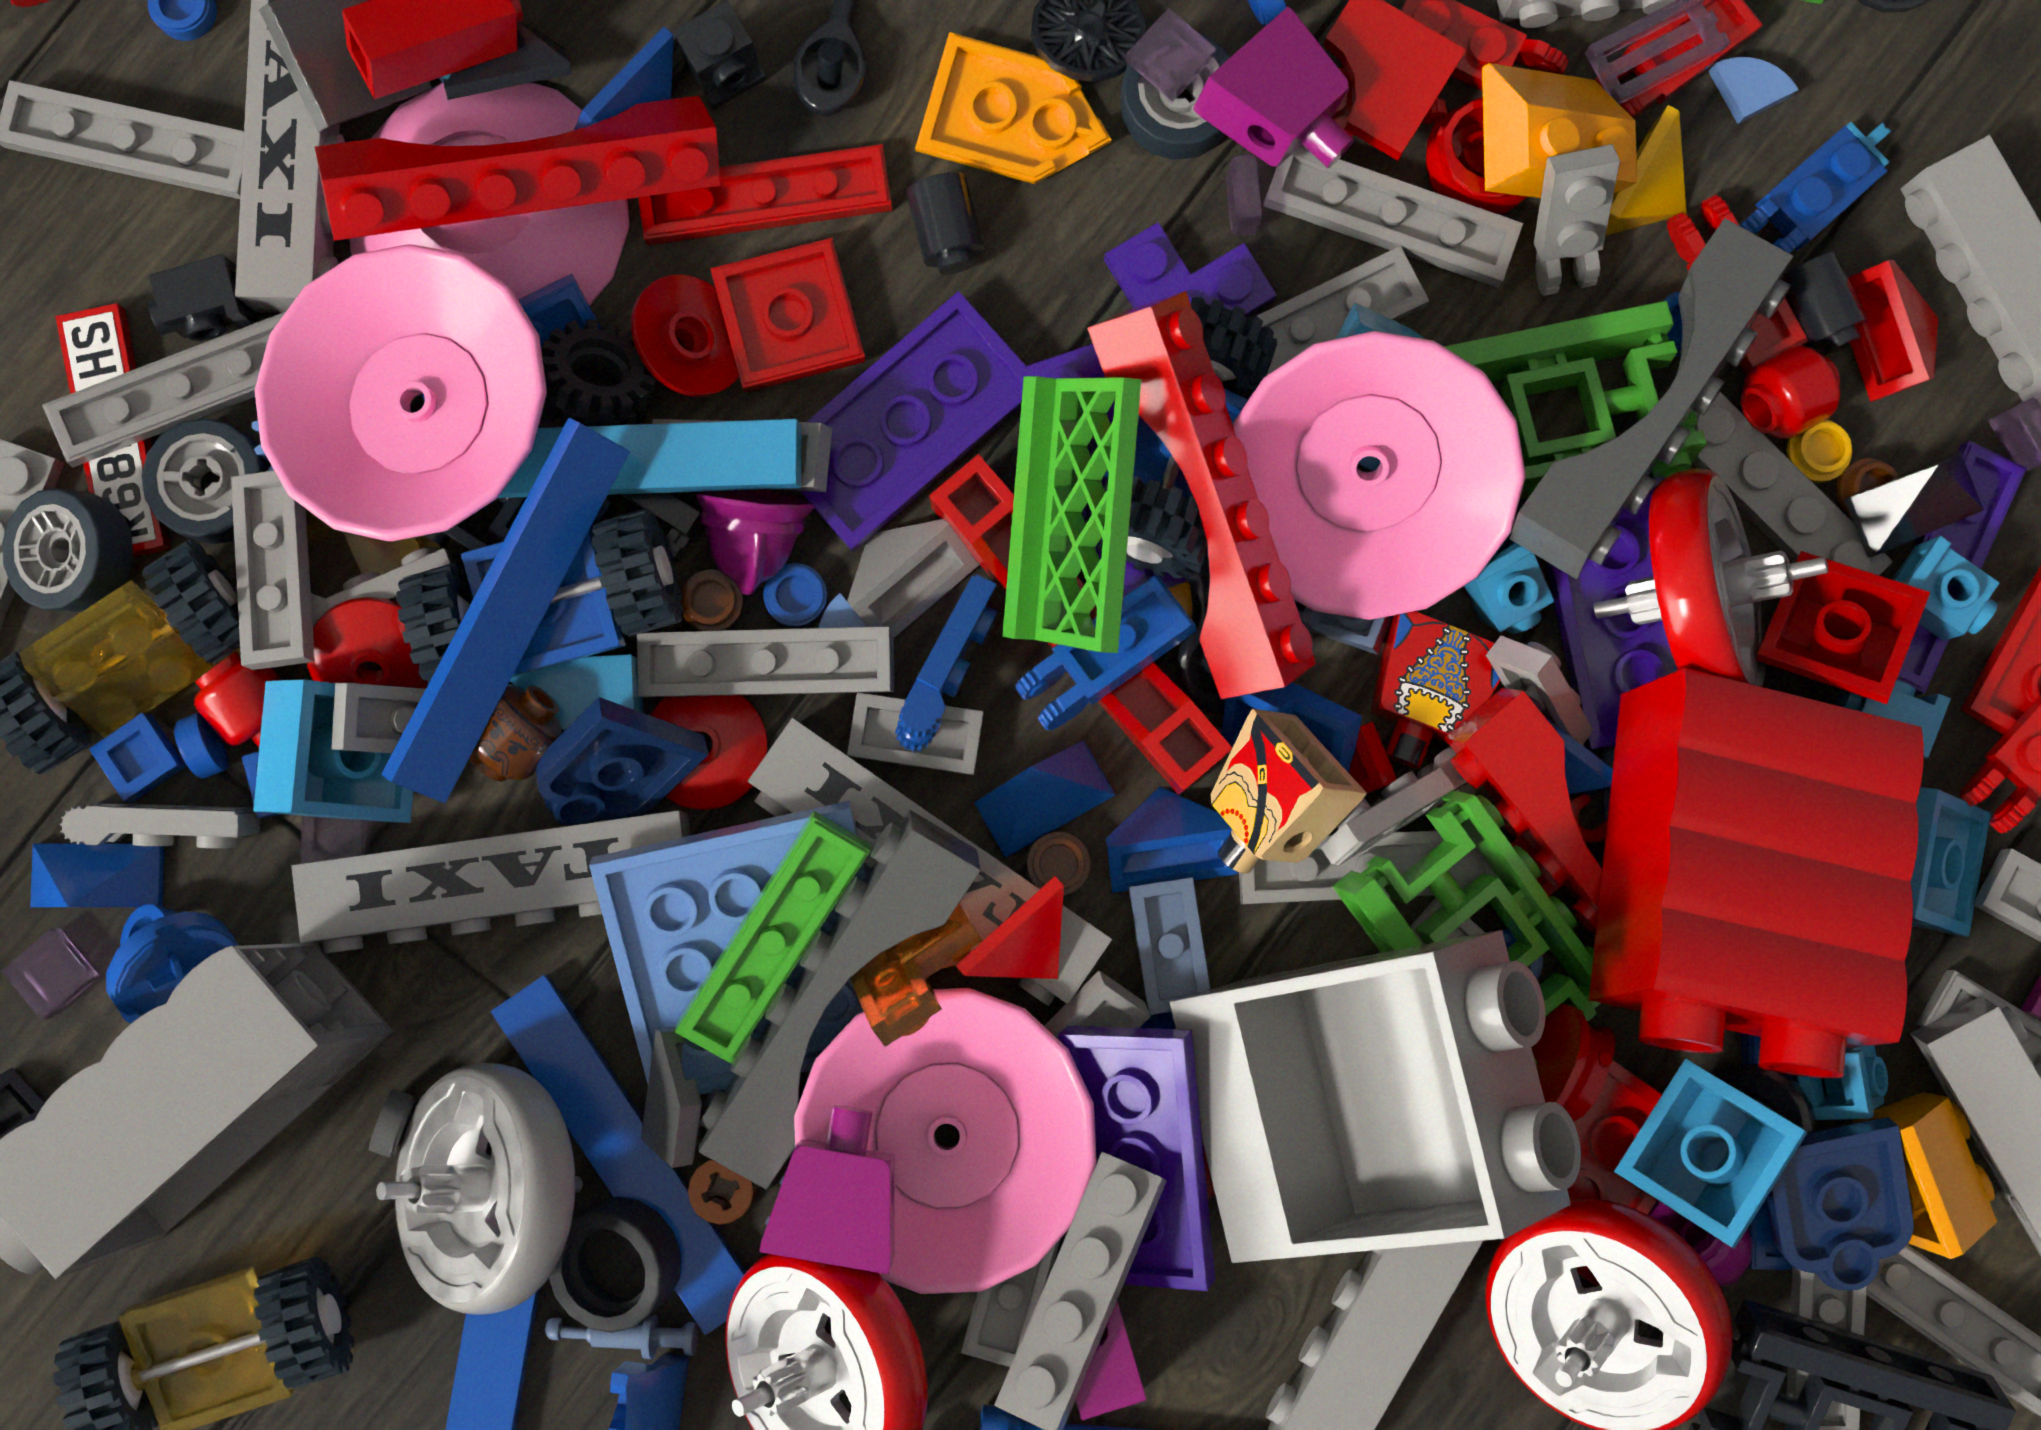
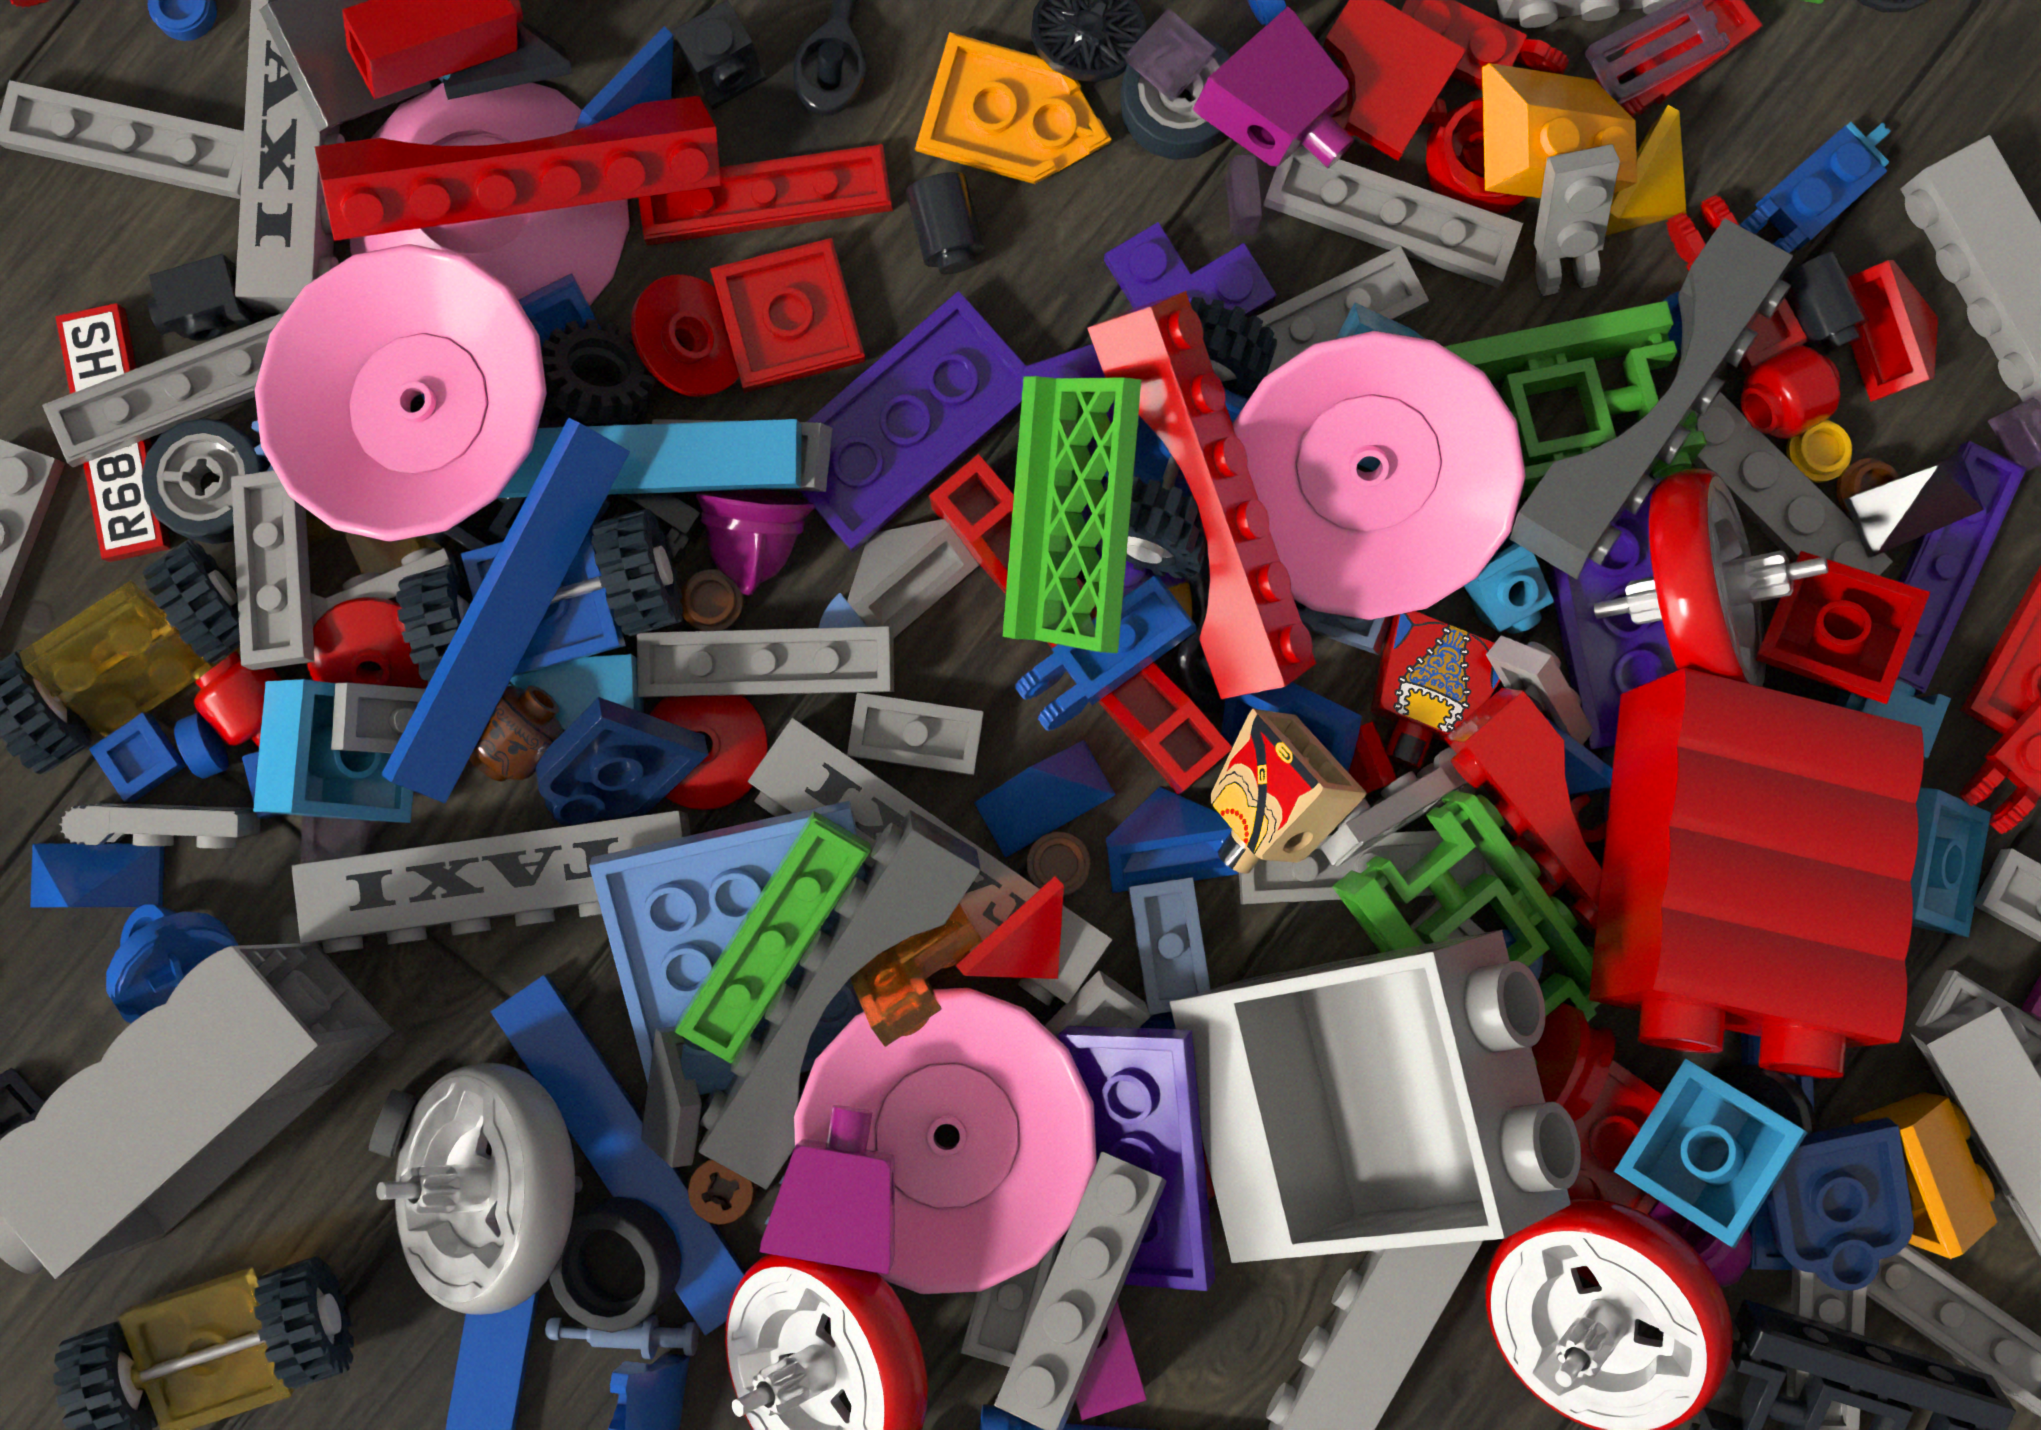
(50, 973): clear purple tile -> none
(66, 549): black wheel -> none
(796, 596): blue tile -> none
(944, 667): blue hinge -> none
(1751, 85): medium blue tile -> none
(1854, 1093): dark azure brick -> none
(1935, 566): dark azure brick -> none

